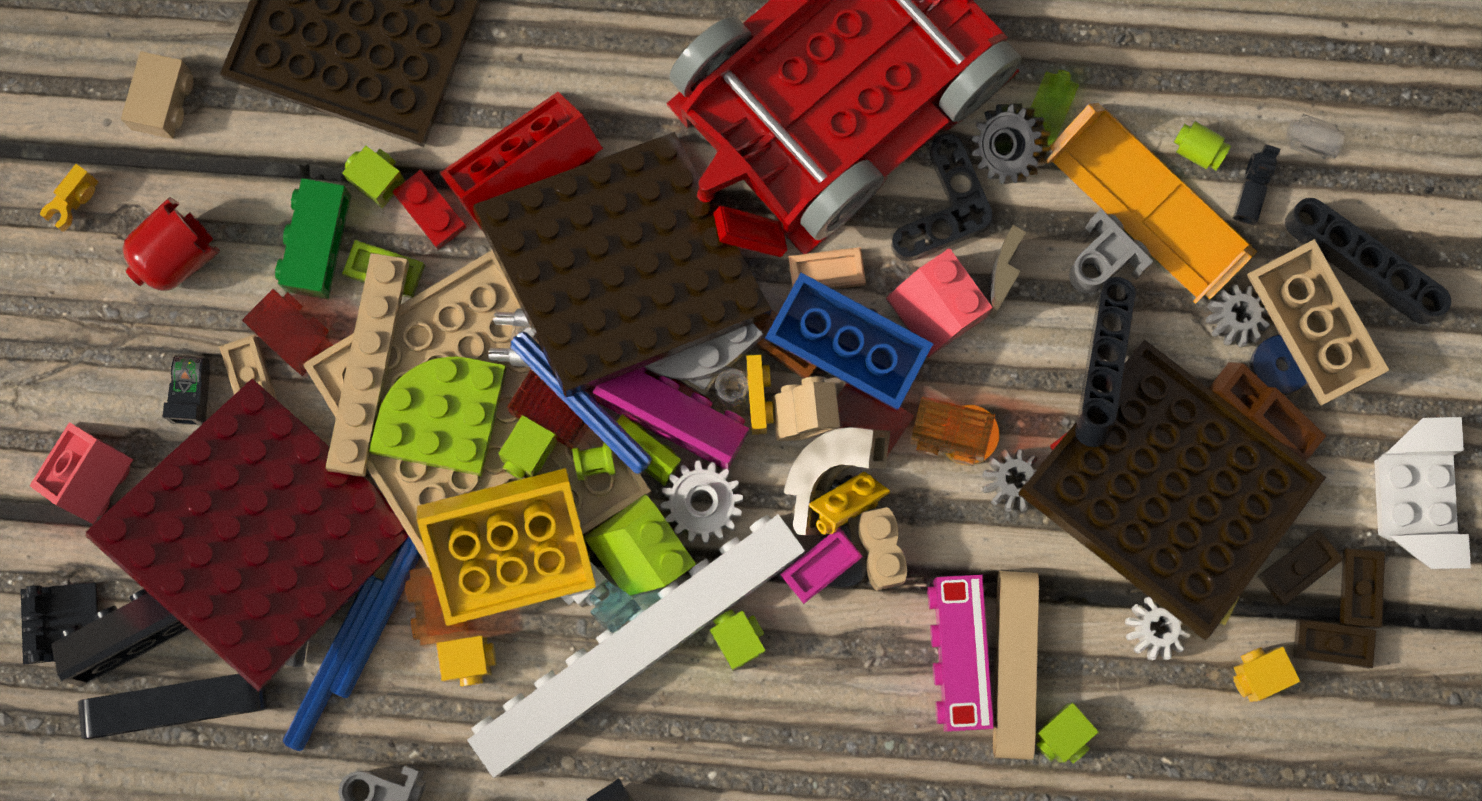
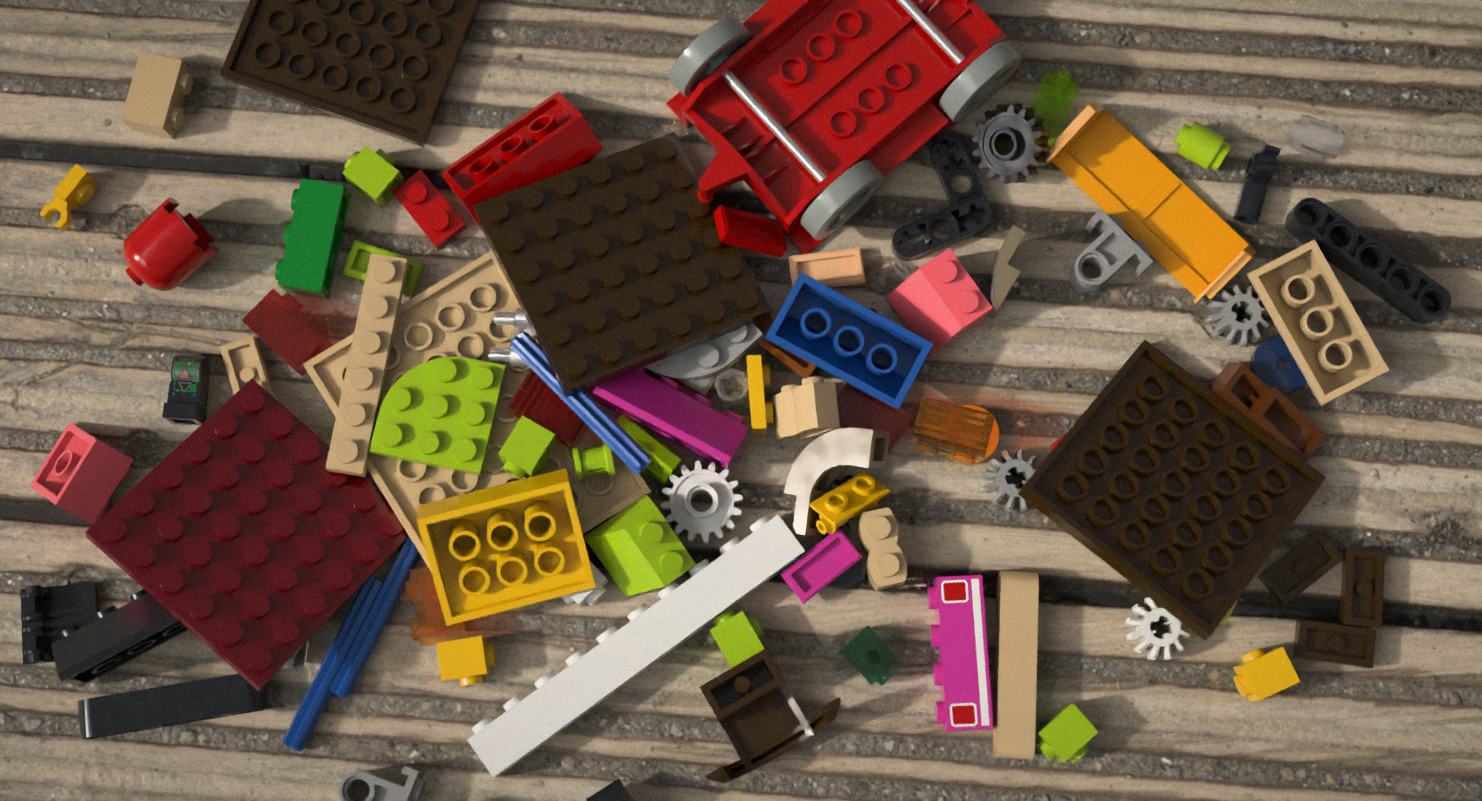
(614, 609): clear light blue tile -> none
(759, 715): none -> dark brown piece
(870, 657): none -> clear green brick
(1107, 343): black beam -> none
(1420, 494): white piece -> none

